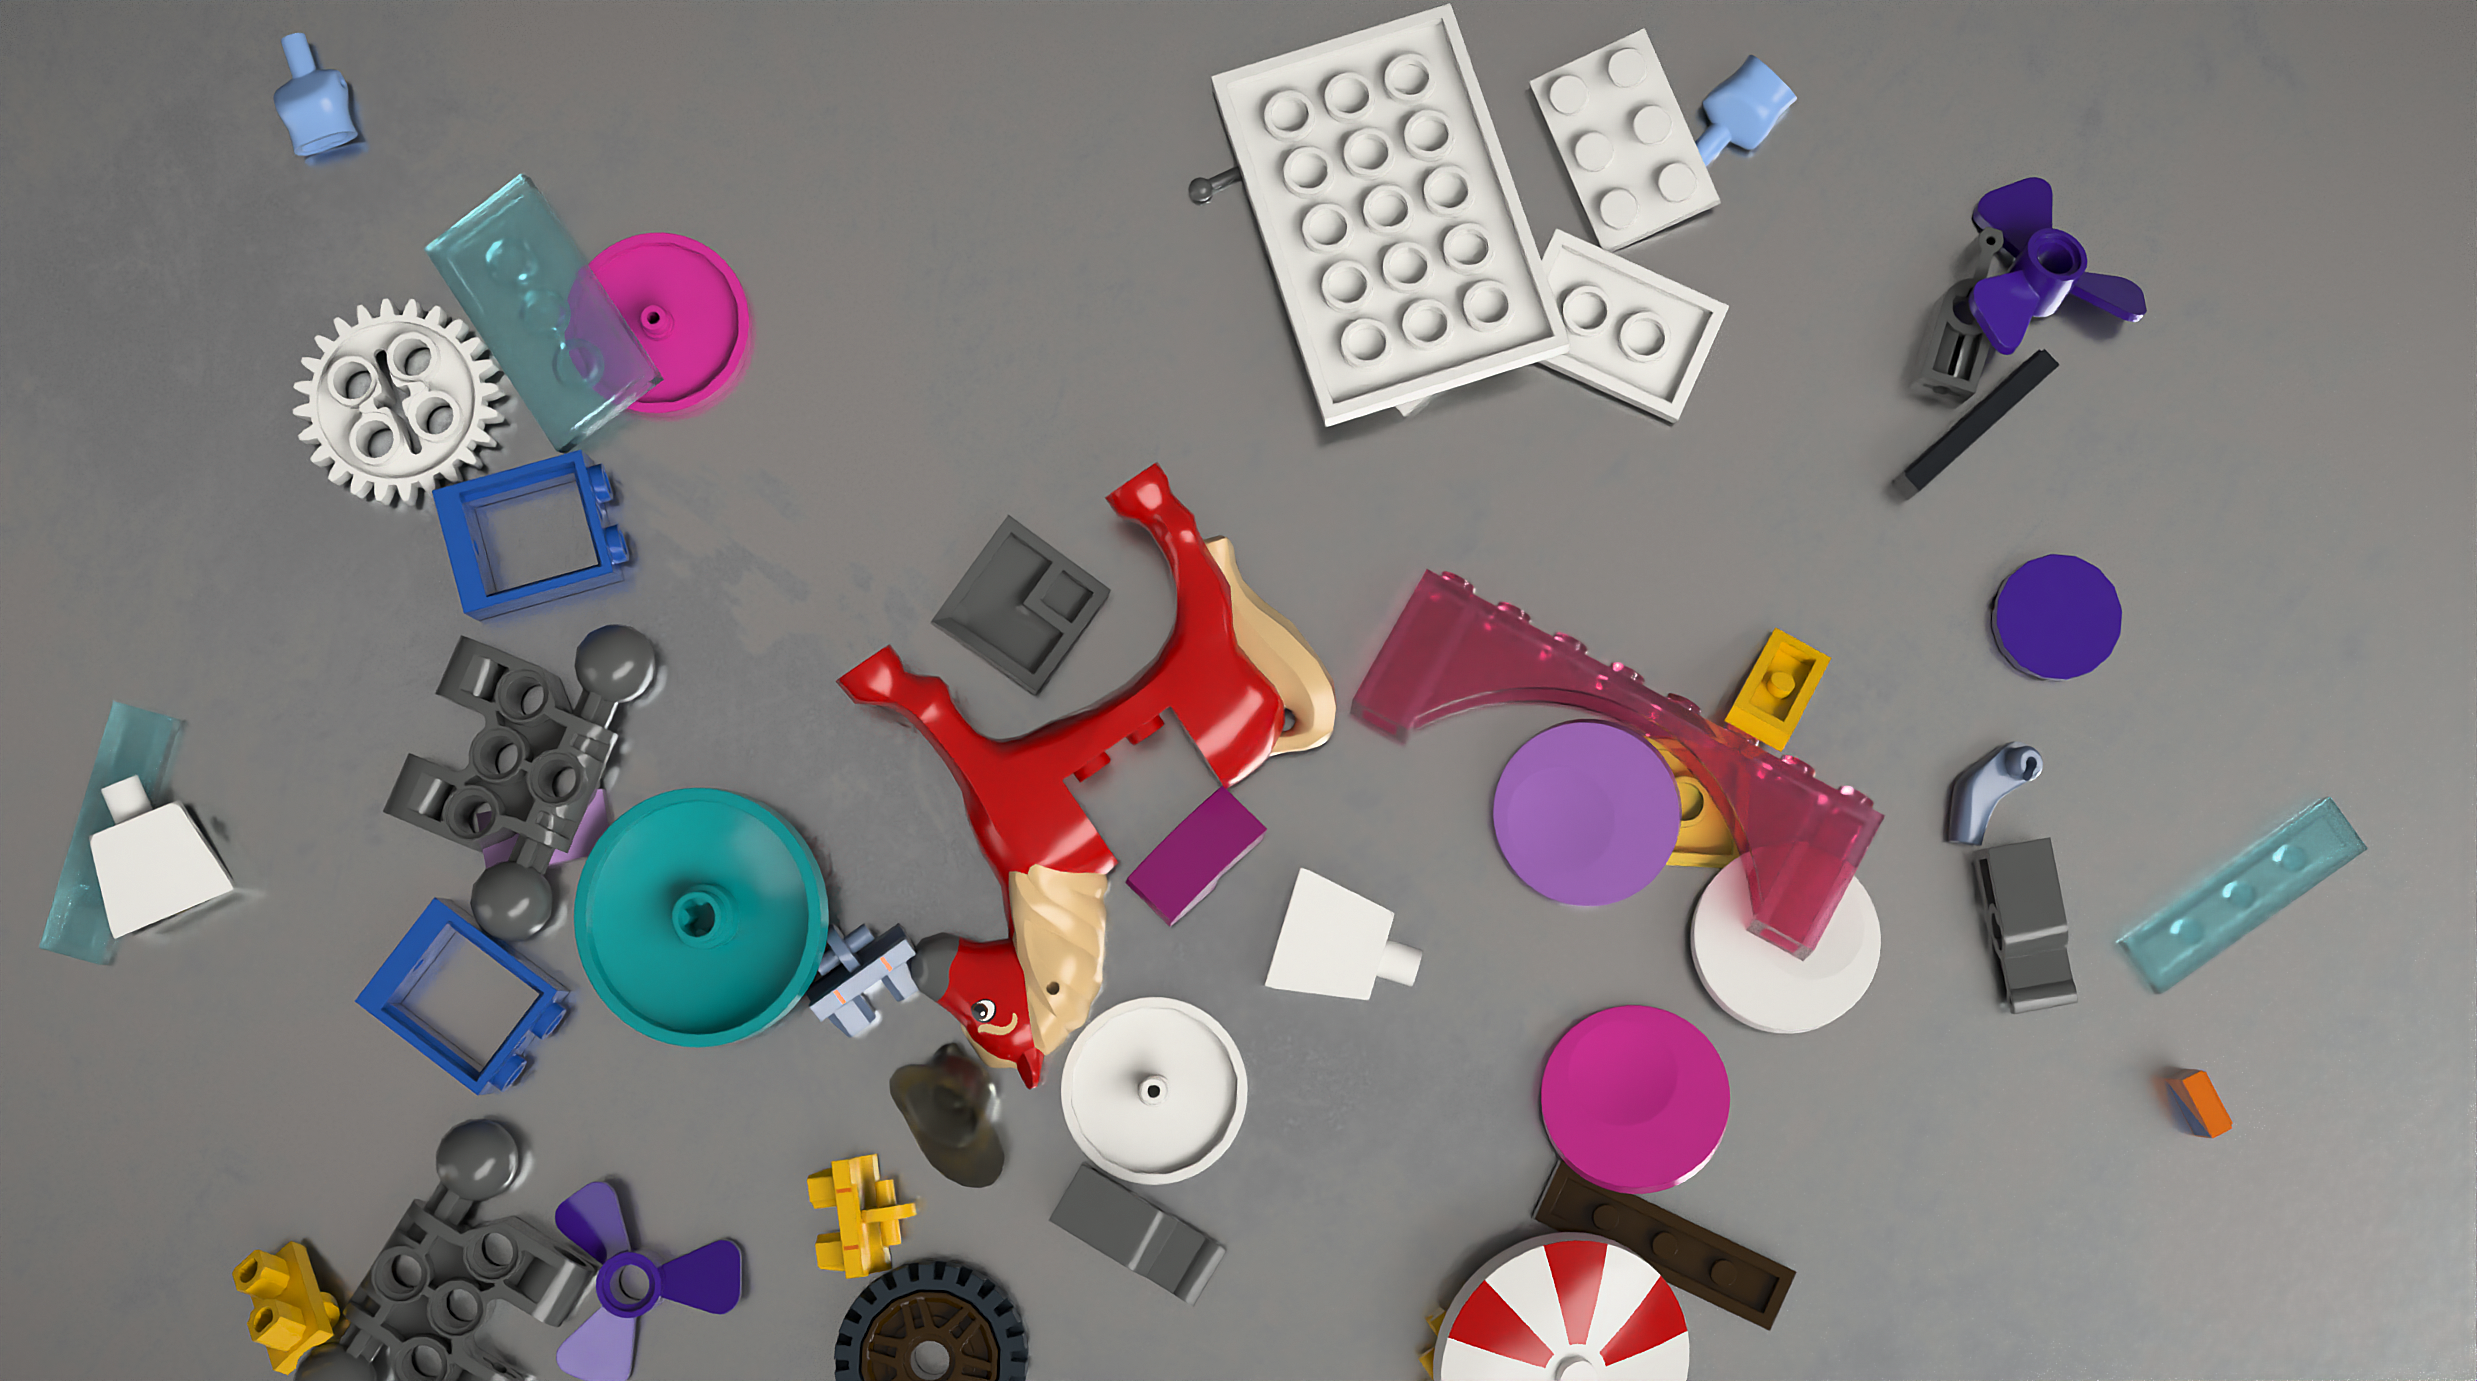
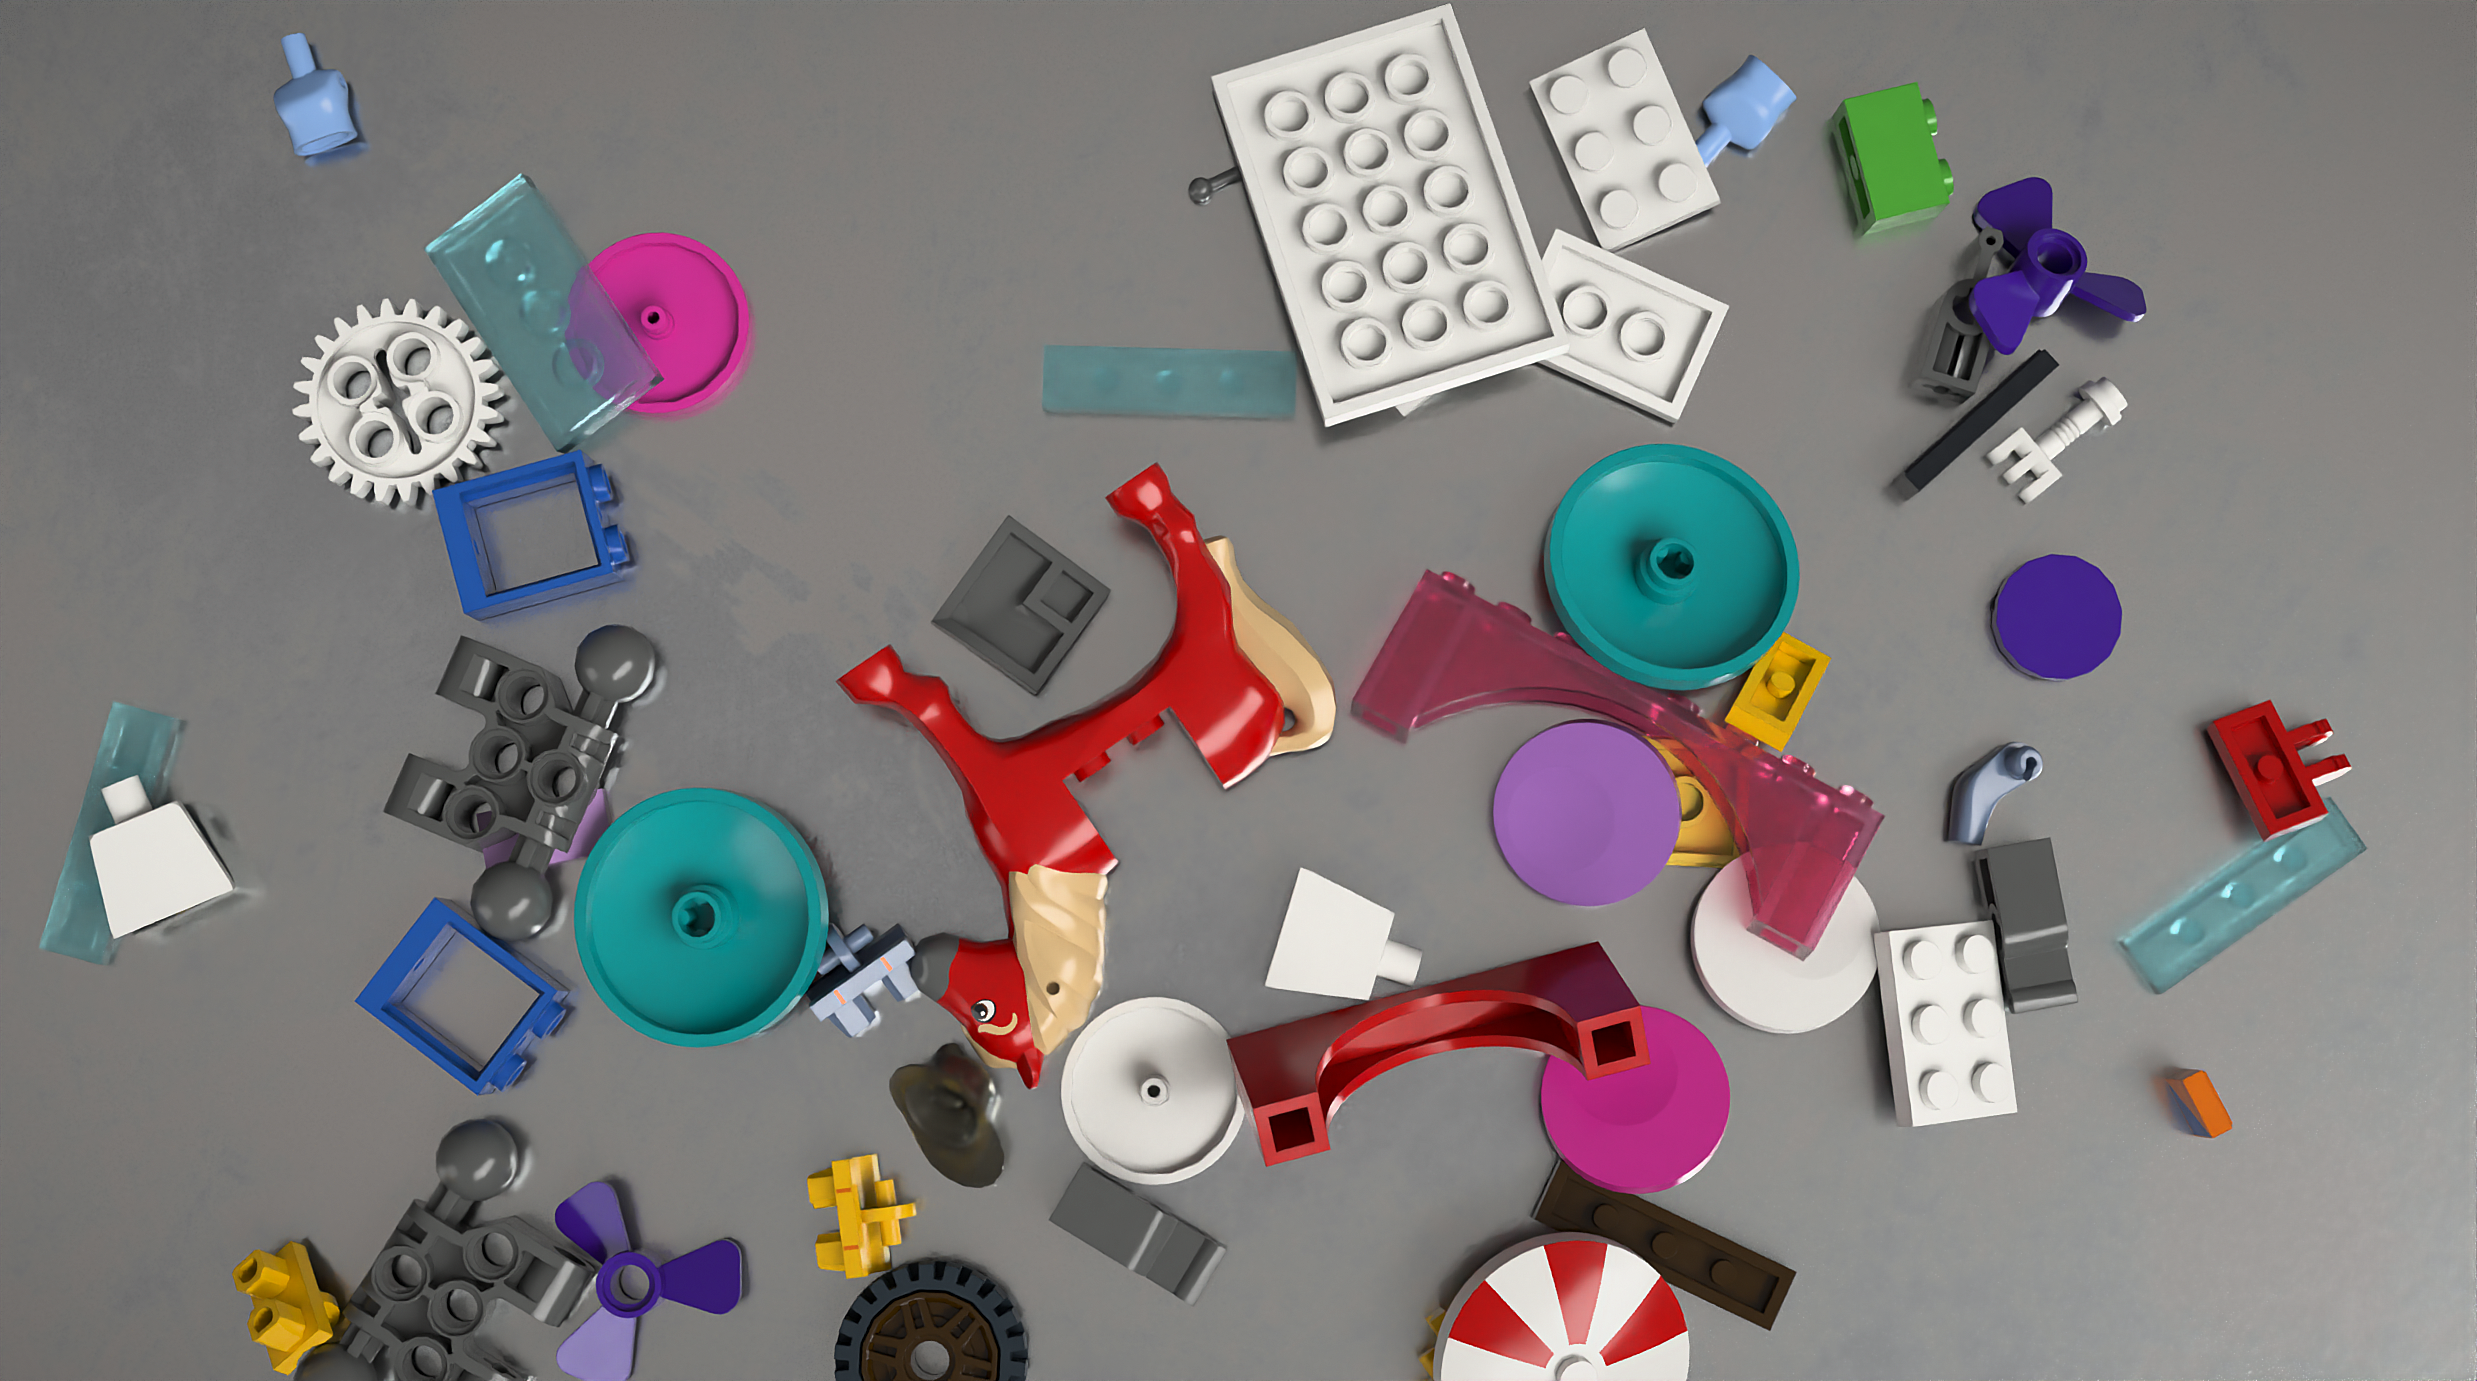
(1169, 381): none -> clear light blue tile
(1195, 856): magenta slope -> none
(1551, 1004): none -> red arch
(1671, 566): none -> teal dish
(1893, 157): none -> bright green brick
(1945, 1023): none -> white plate
(2100, 402): none -> white hinge
(2269, 770): none -> red hinge

